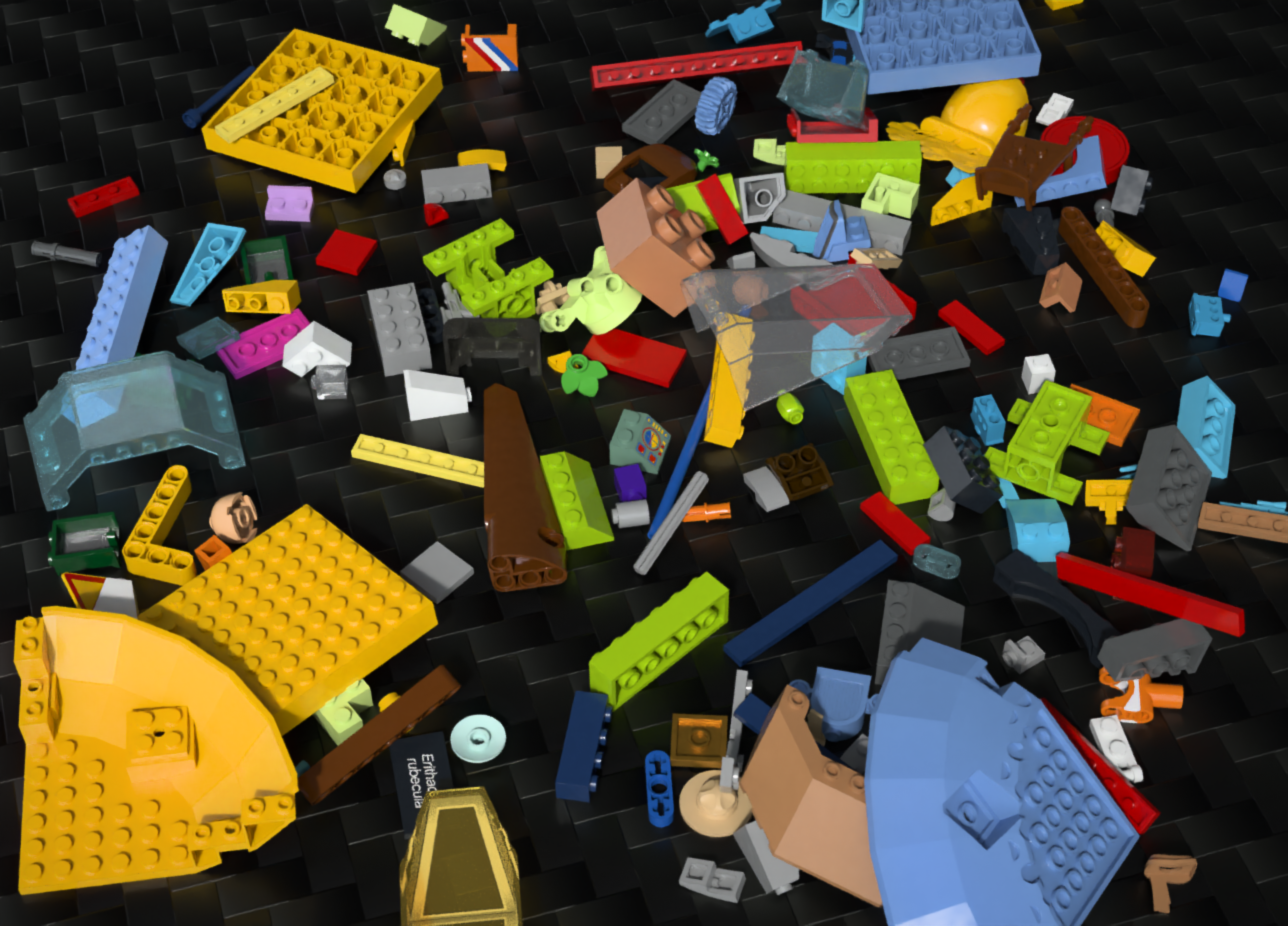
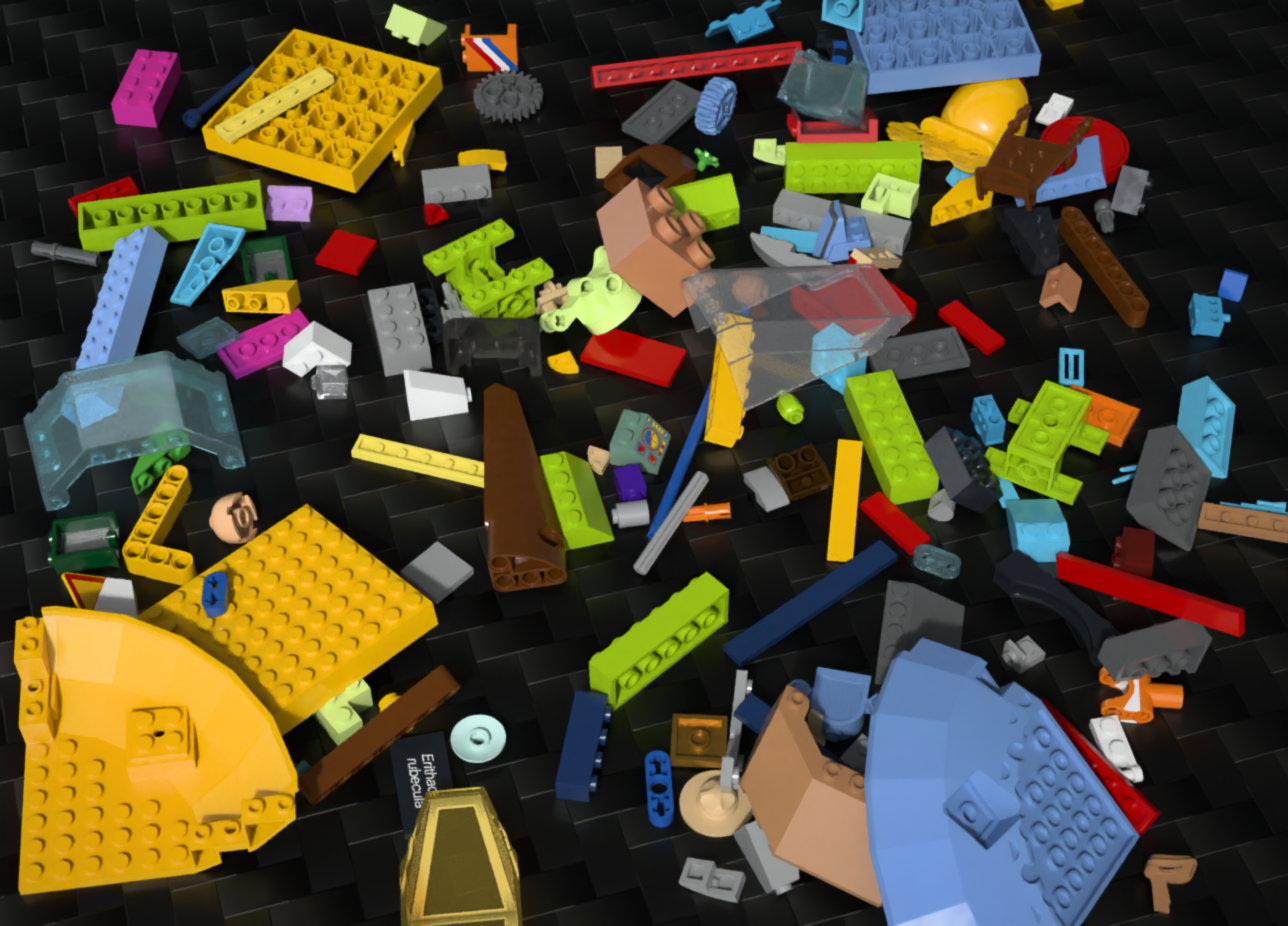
(146, 88): none -> dark pink brick
(153, 465): none -> bright green slope
(173, 214): none -> lime brick
(210, 594): none -> blue beam
(212, 552): orange brick -> none
(395, 179): light grey tile -> none
(508, 96): none -> dark grey gear
(582, 379): bright green plate -> none
(598, 459): none -> tan tile
(721, 209): red tile -> none
(744, 260): light grey slope -> none
(759, 196): light grey slope -> none
(845, 501): none -> yellow tile
(1036, 371): white brick -> none
(1061, 371): none -> medium azure tile
(1108, 495): yellow hinge -> none
(1126, 251): yellow slope -> none

